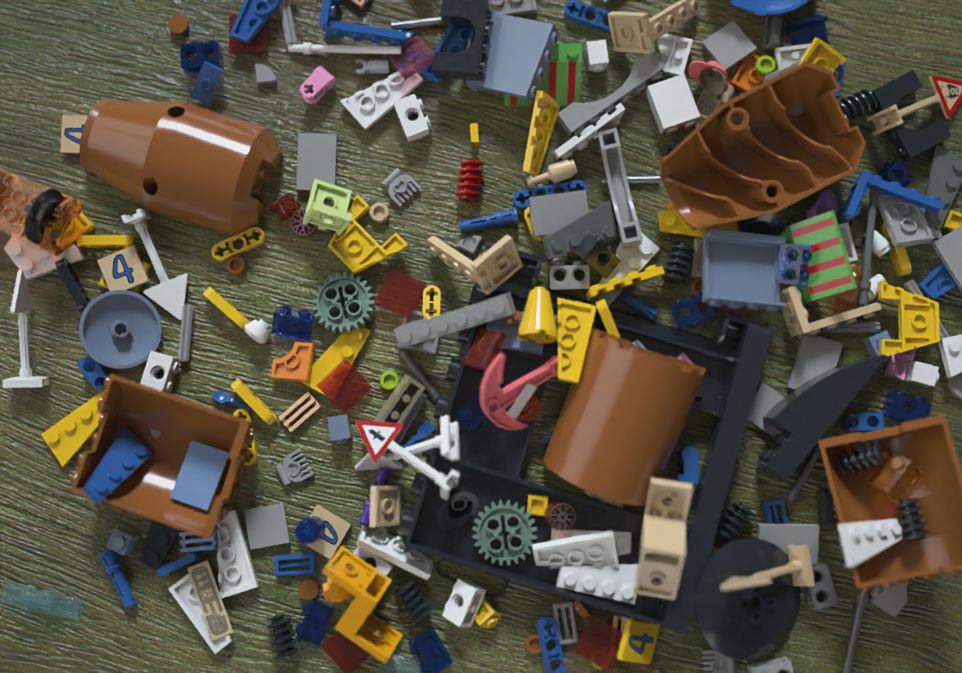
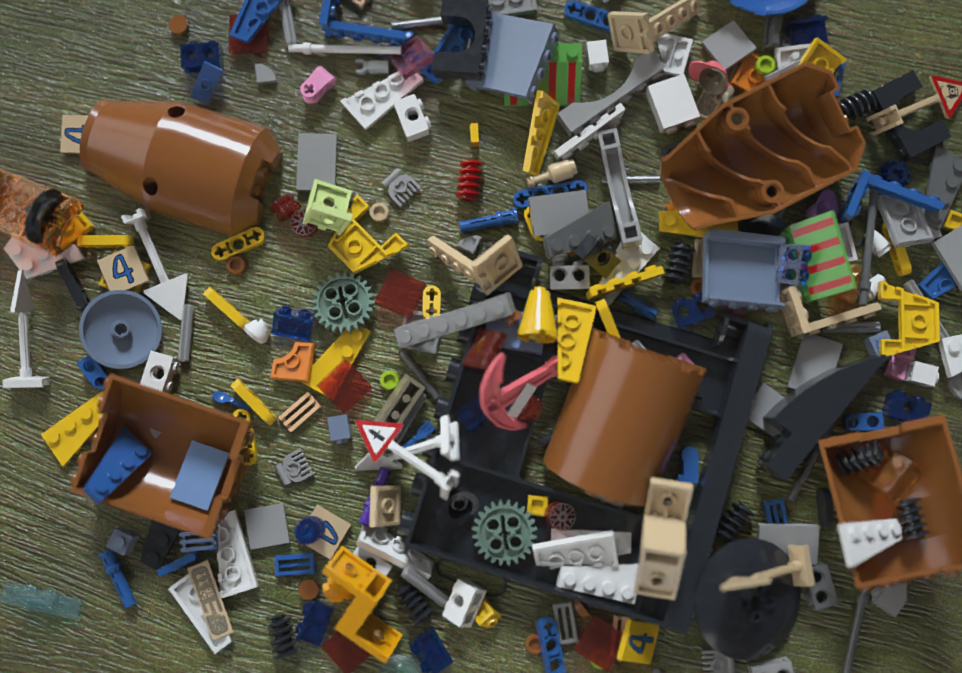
(425, 586): none -> light grey axle

